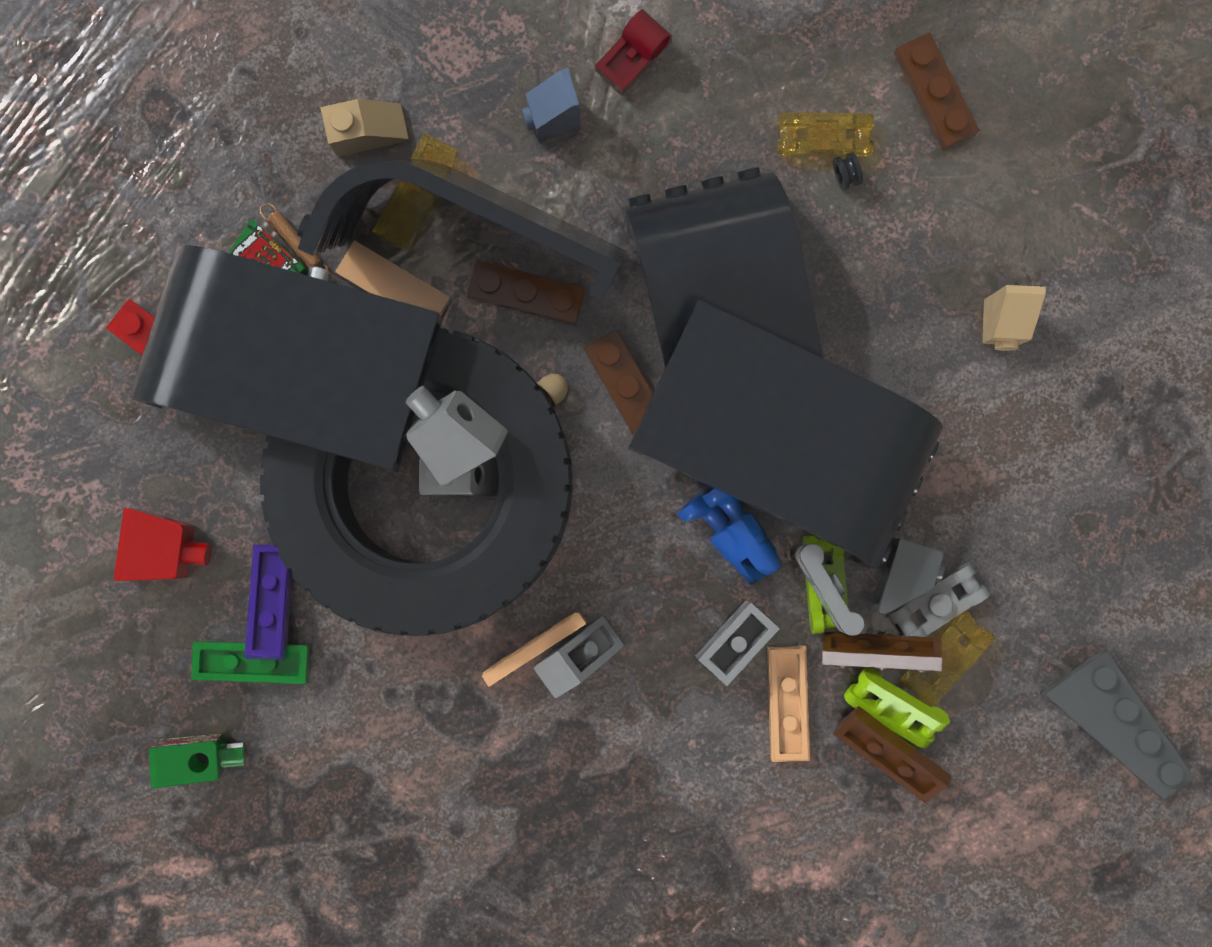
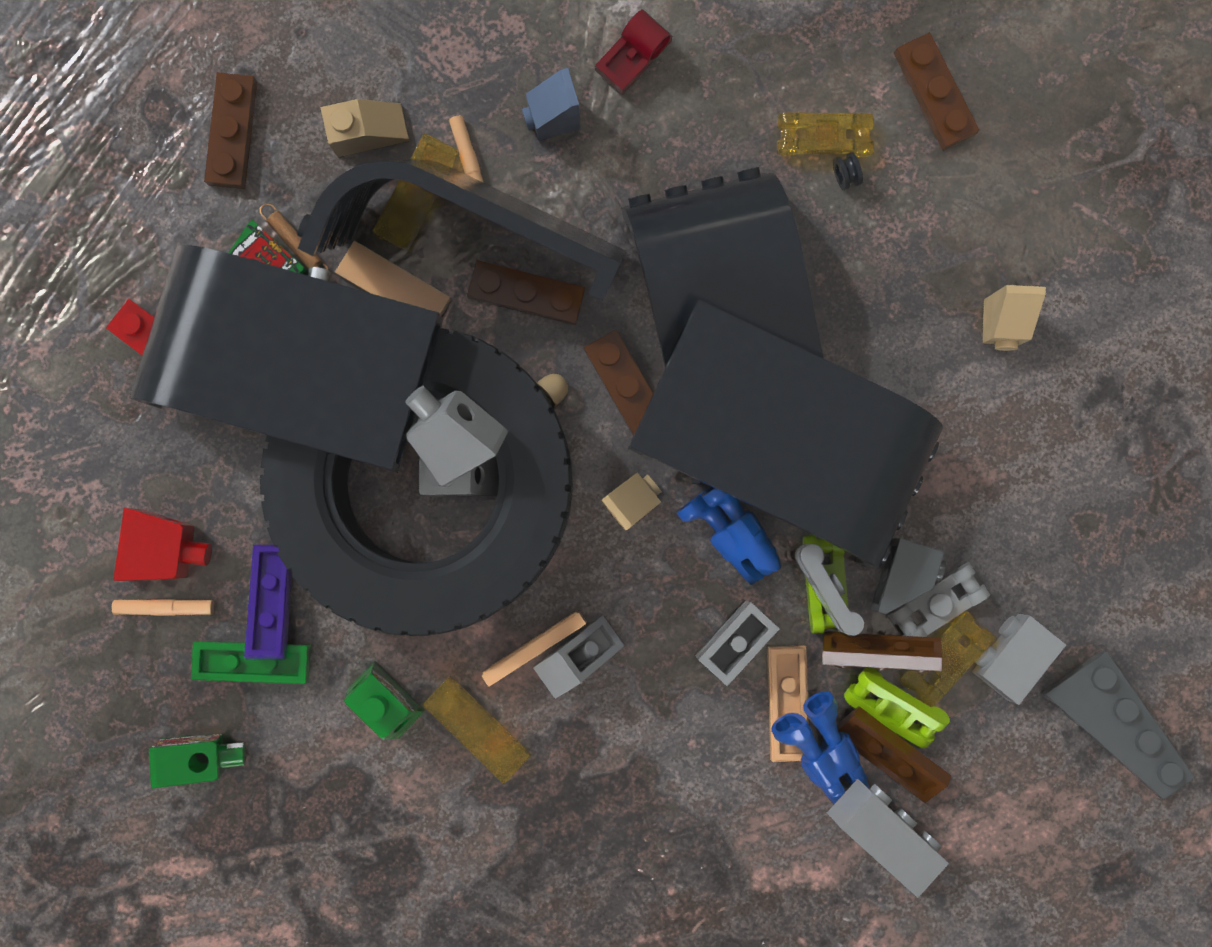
(163, 607): none -> light nougat piece
(230, 130): none -> reddish brown plate
(382, 703): none -> green torso
(465, 148): none -> light nougat piece
(476, 729): none -> clear yellow plate
(632, 500): none -> tan slope
(835, 756): none -> blue piece
(889, 836): none -> light grey brick
(1018, 657): none -> light grey brick

